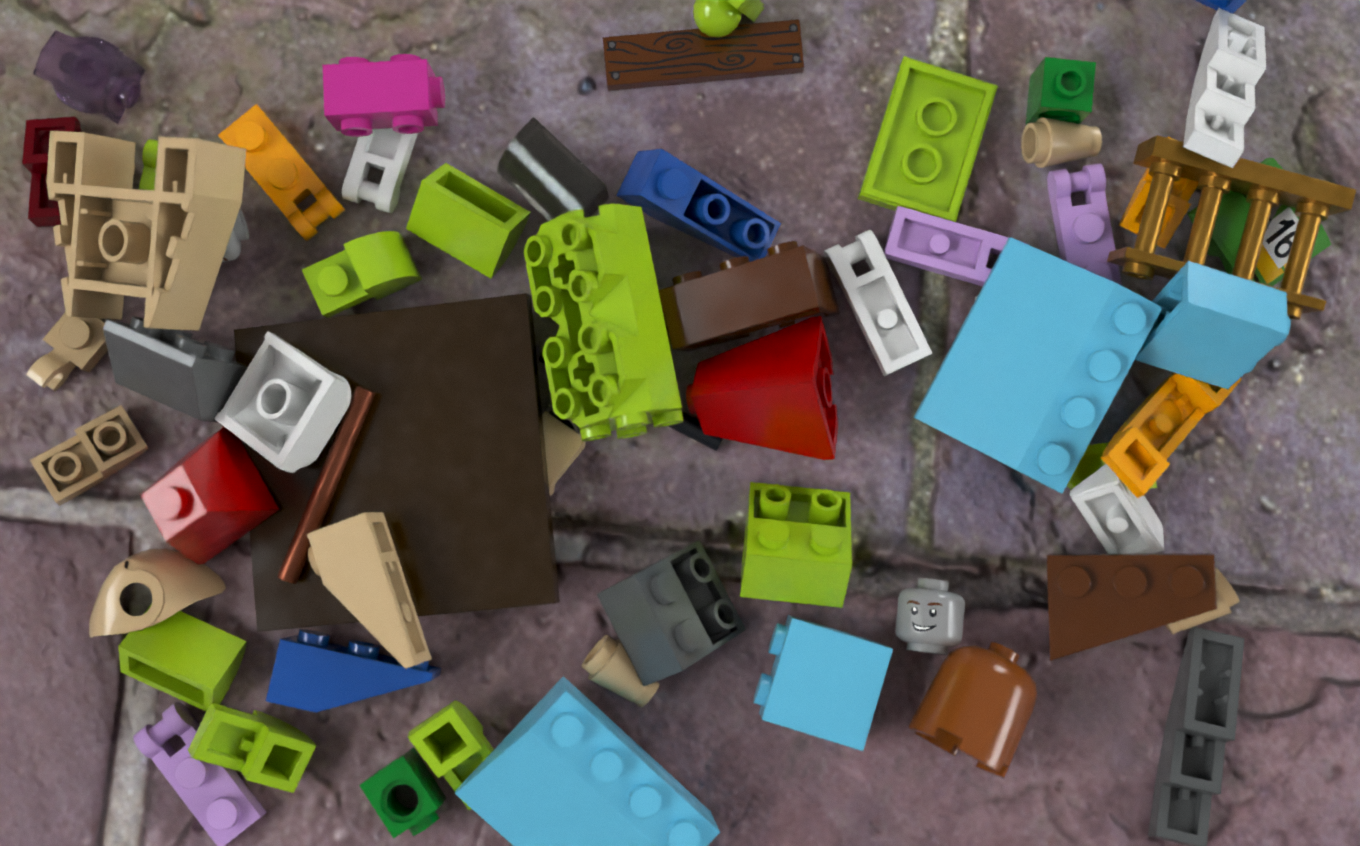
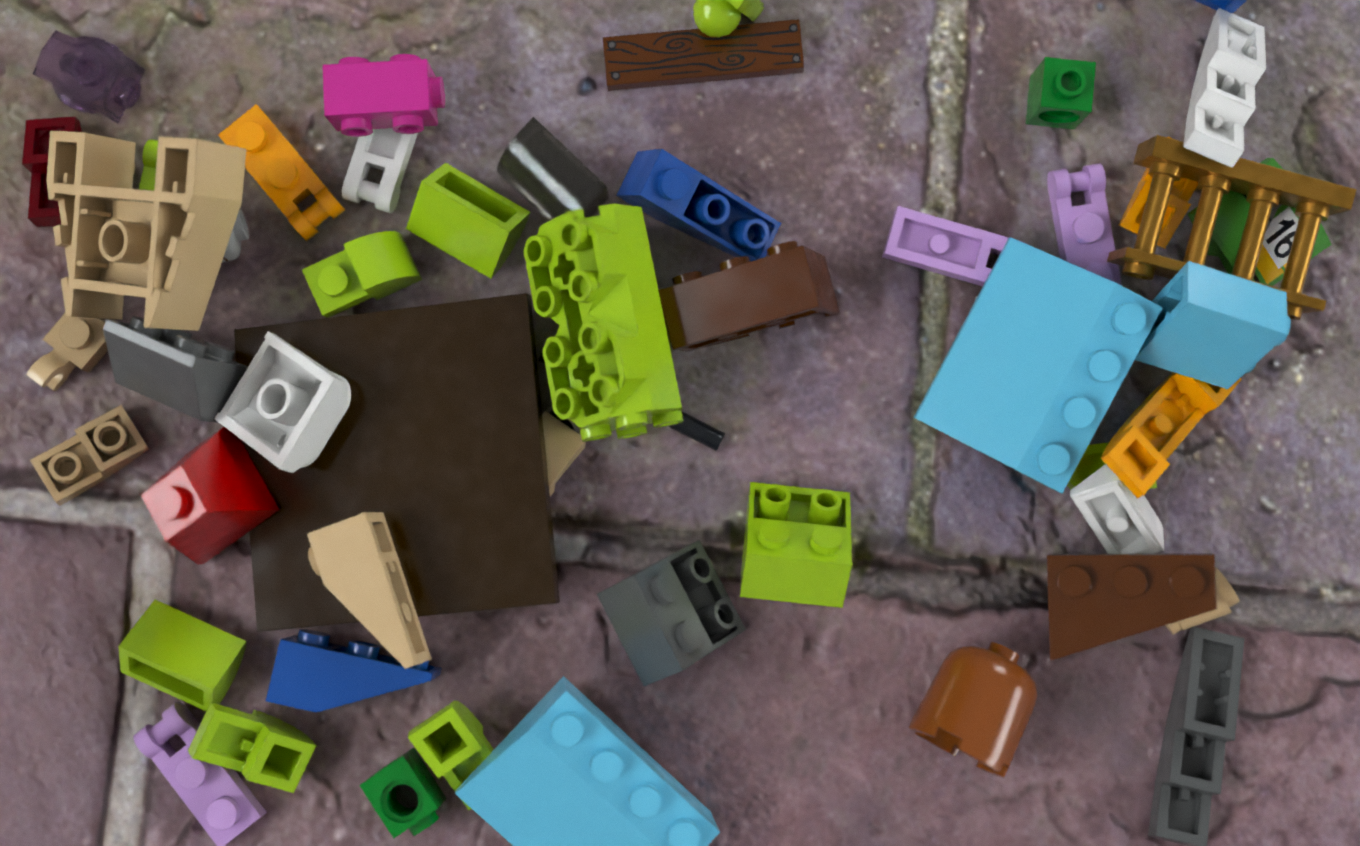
(170, 578): tan piece -> none
(326, 483): copper bar -> none
(613, 670): tan cone -> none
(771, 392): red slope -> none
(822, 682): medium azure brick -> none
(878, 304): white plate -> none
(927, 140): lime tile -> none
(930, 617): light grey head -> none
(1057, 142): tan cone -> none

